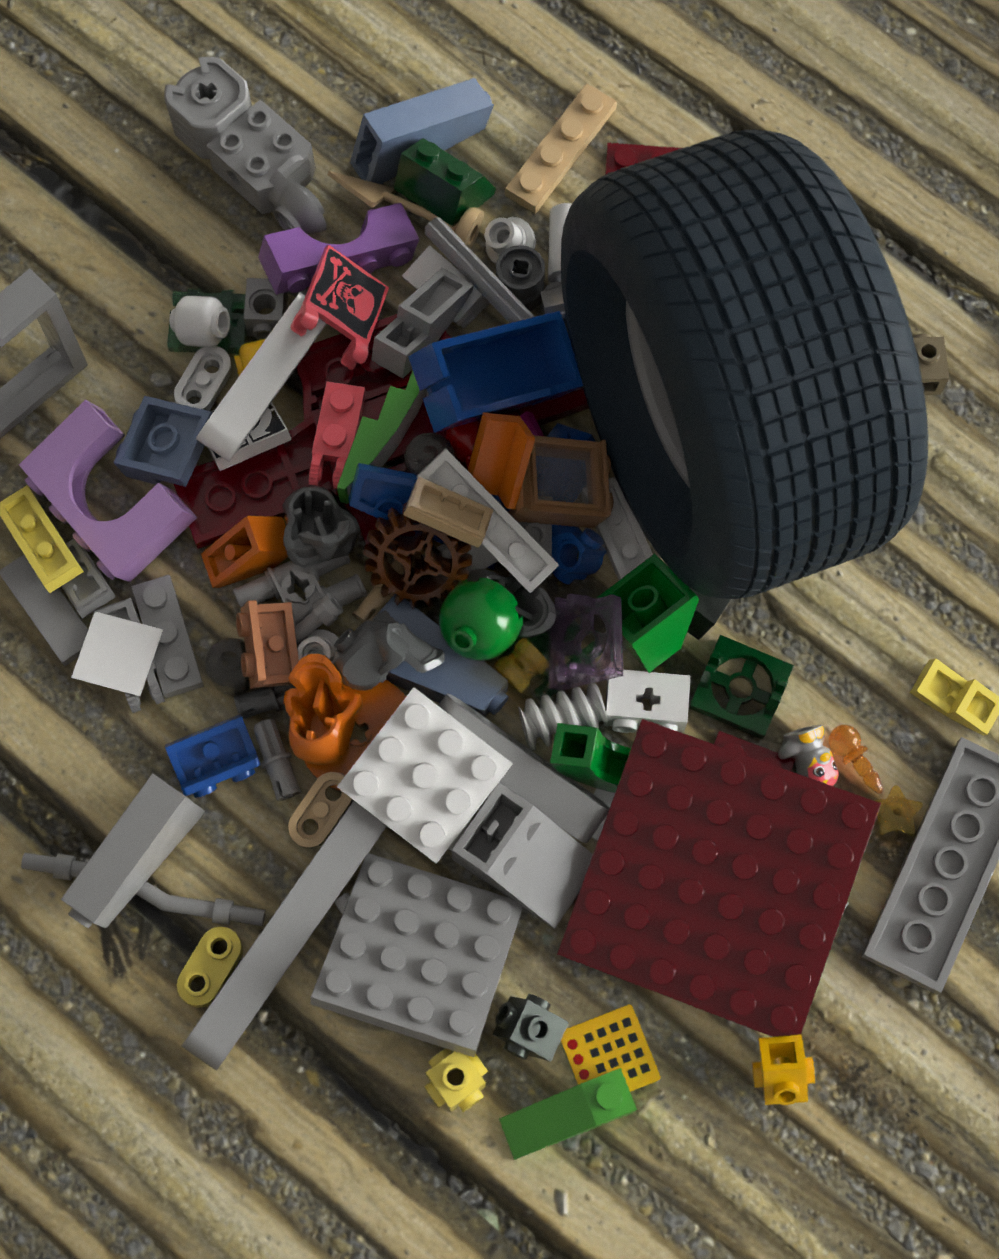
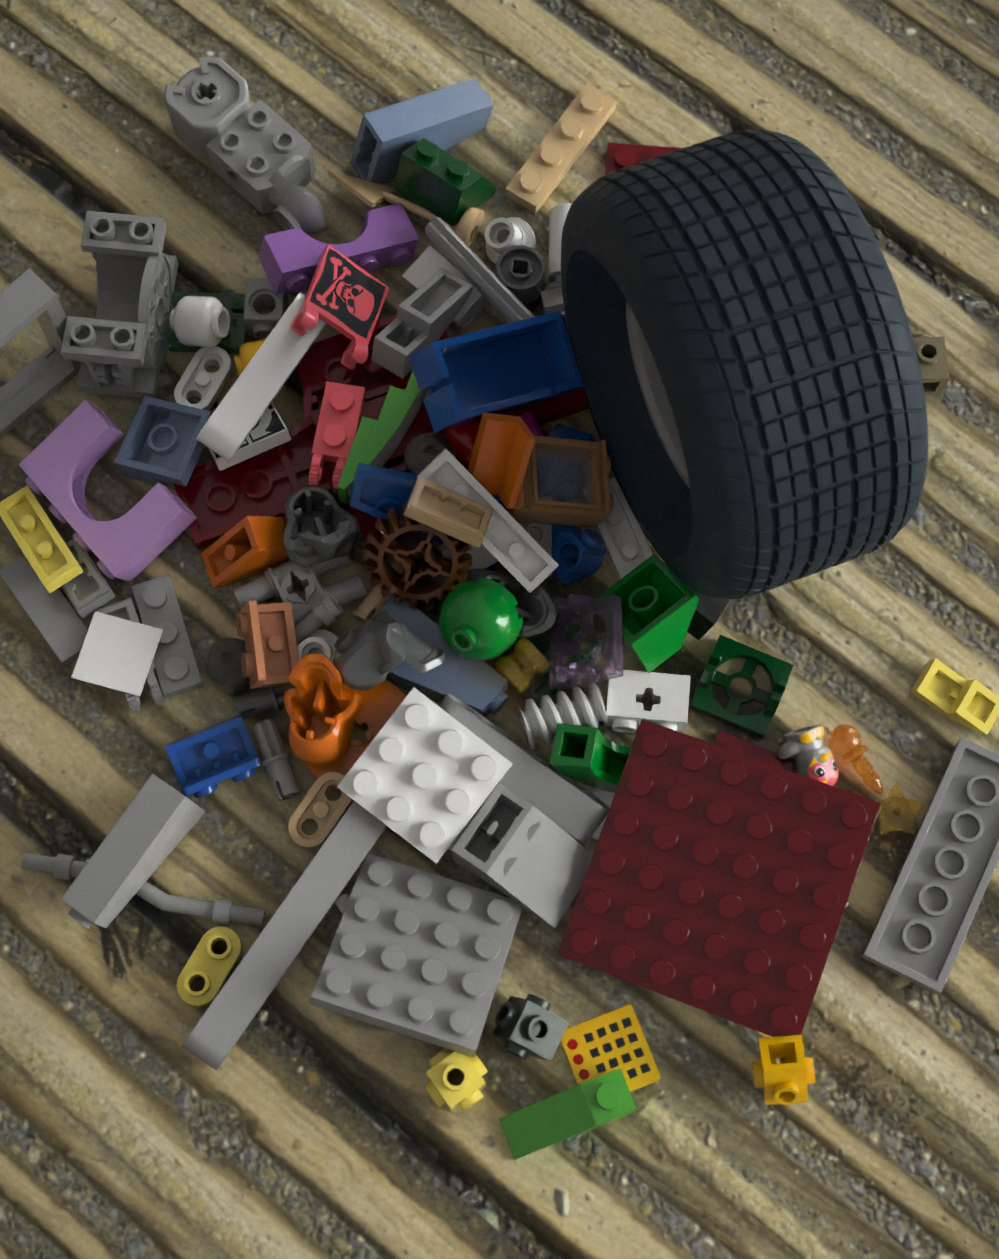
(135, 288): none -> light grey piece

